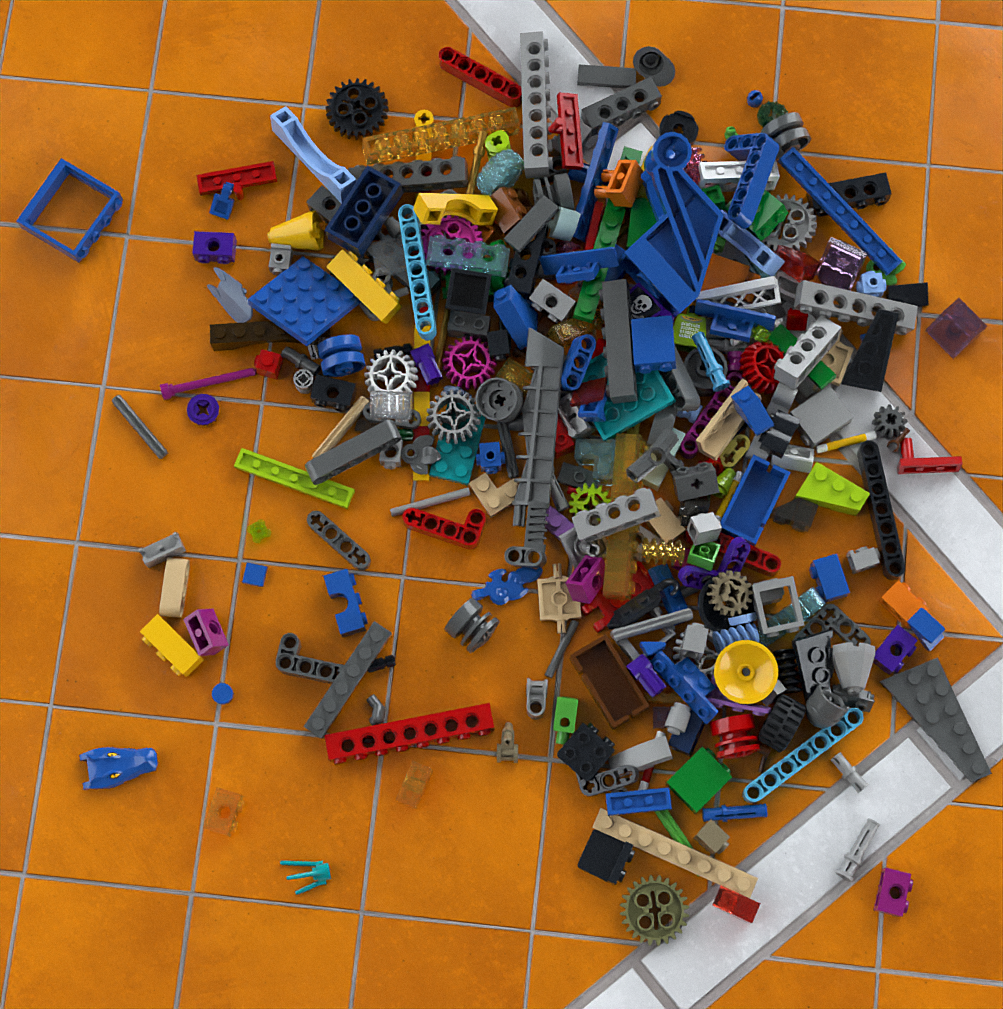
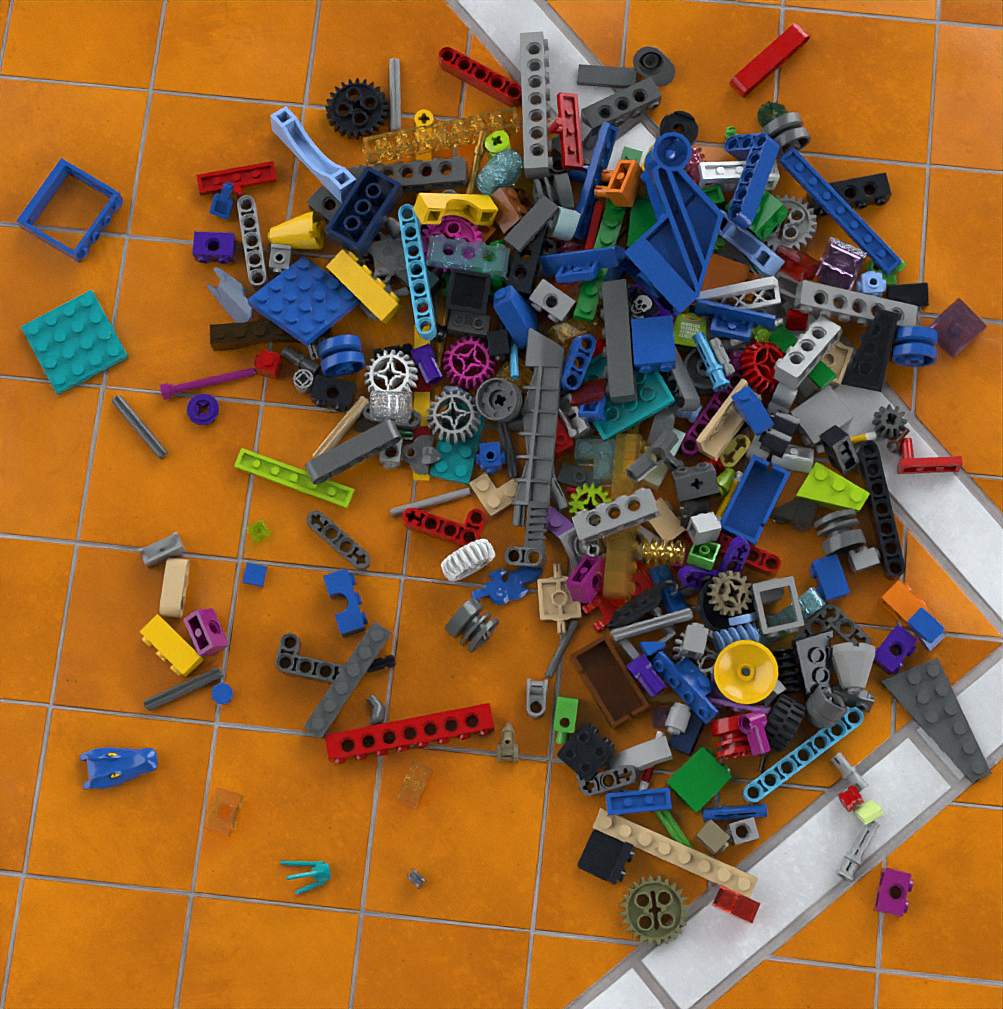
(74, 342): none -> teal plate
(183, 688): none -> dark grey axle
(249, 235): none -> light grey beam
(395, 95): none -> light grey axle
(416, 878): none -> dark grey bush
(441, 333): none -> black bush
(468, 560): none -> white gear
(514, 360): none -> dark azure bar
(721, 357): none -> light grey axle
(751, 829): none -> light grey brick
(754, 726): none -> magenta piece
(757, 100): blue hinge -> none
(769, 60): none -> red beam
(838, 529): none -> dark grey wheel
(839, 449): none -> black brick
(850, 798): none -> red wheel
(868, 812): none -> yellowish green tile
(915, 346): none -> blue wheel

